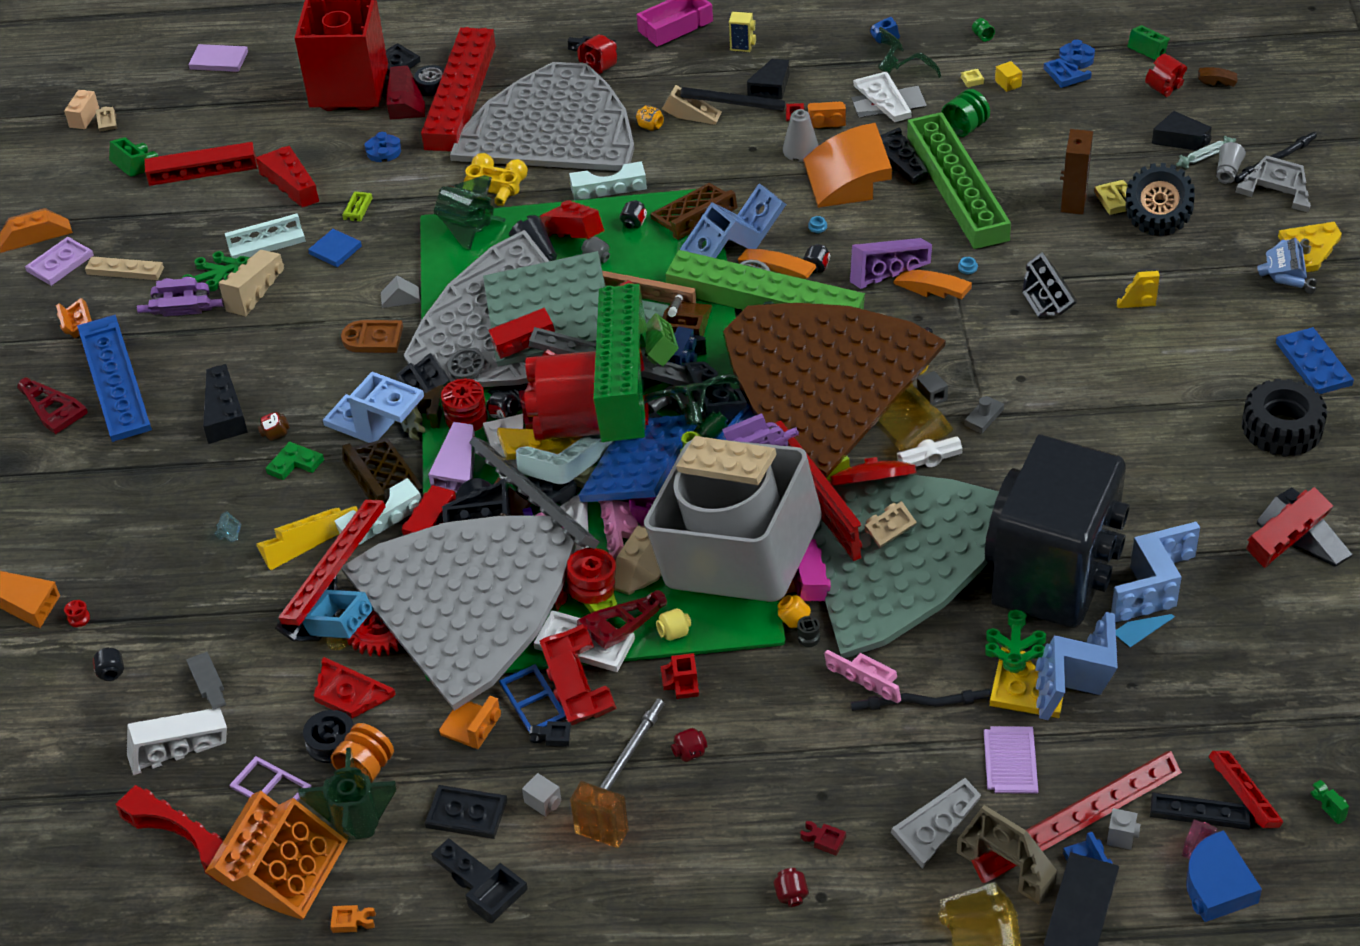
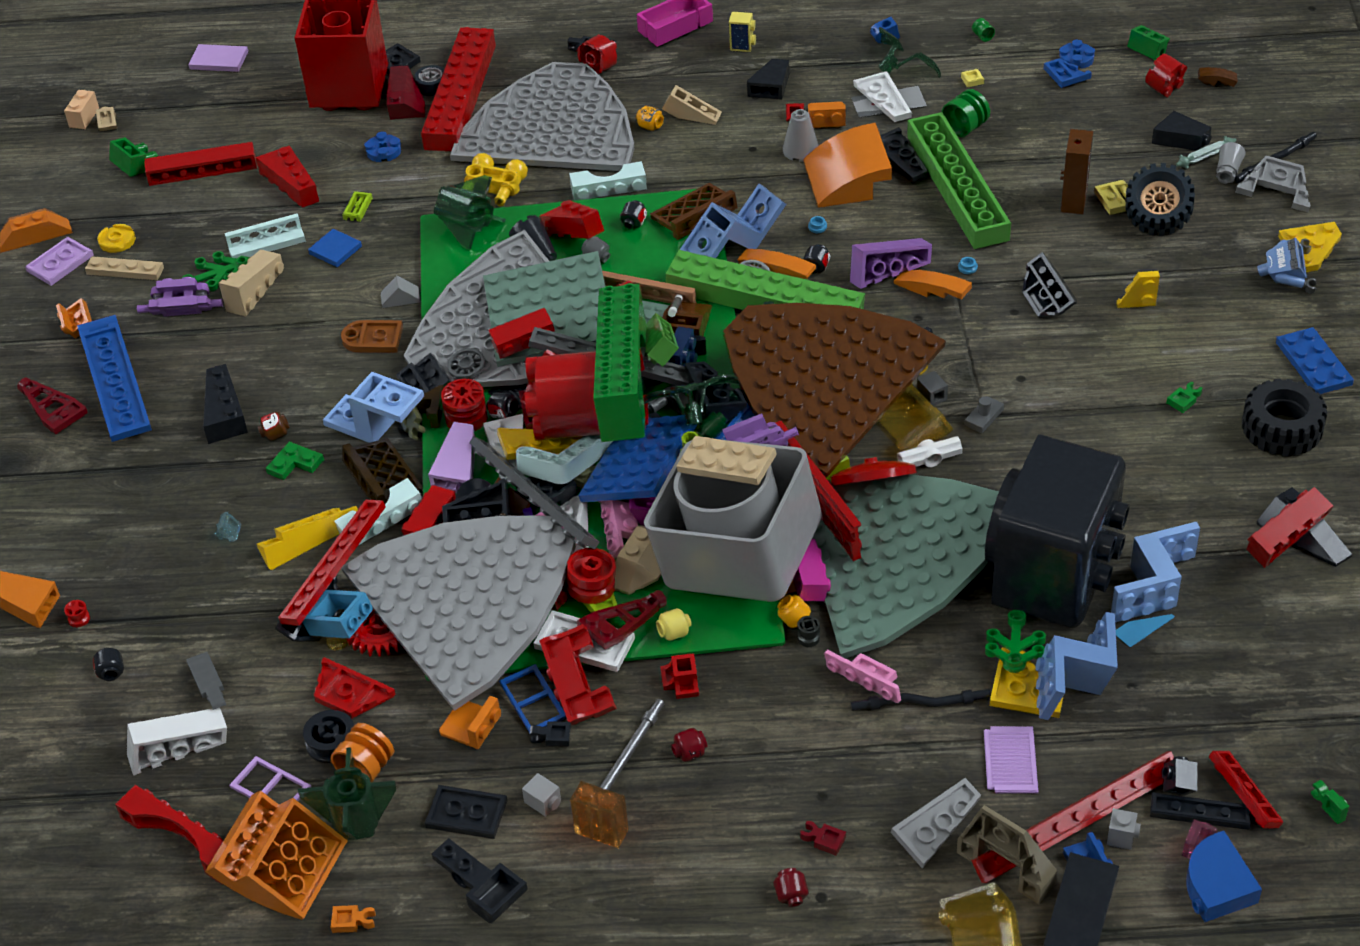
(116, 238): none -> yellow tile
(730, 98): black axle -> none
(889, 524): tan bracket -> none
(1008, 76): yellow brick -> none
(1180, 776): none -> brick
(1184, 399): none -> green plate

